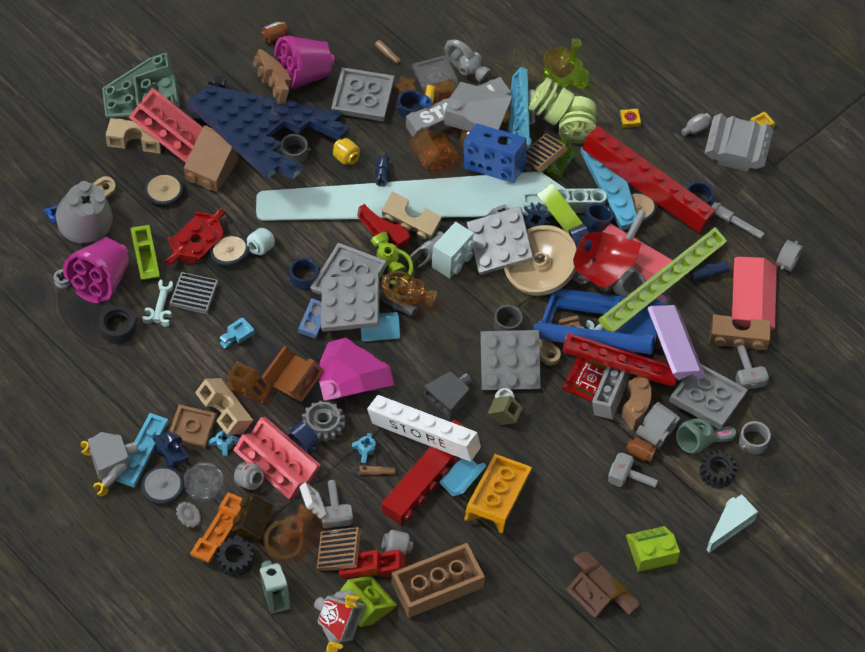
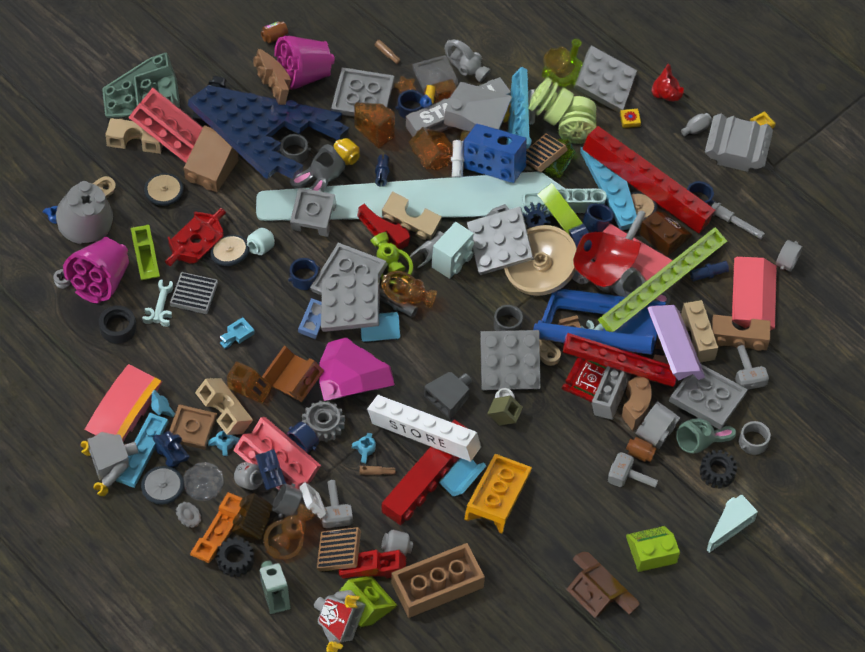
(124, 403): none -> coral slope
(160, 405): none -> medium azure piece
(270, 469): none -> dark blue hips
(287, 500): none -> dark grey piece
(313, 210): none -> light grey panel
(325, 168): none -> dark grey piece
(374, 122): none -> clear orange slope
(457, 159): none -> white pin
(605, 79): none -> light grey plate
(664, 232): none -> reddish brown slope
(667, 86): none -> red hair
(697, 322): none -> tan arch

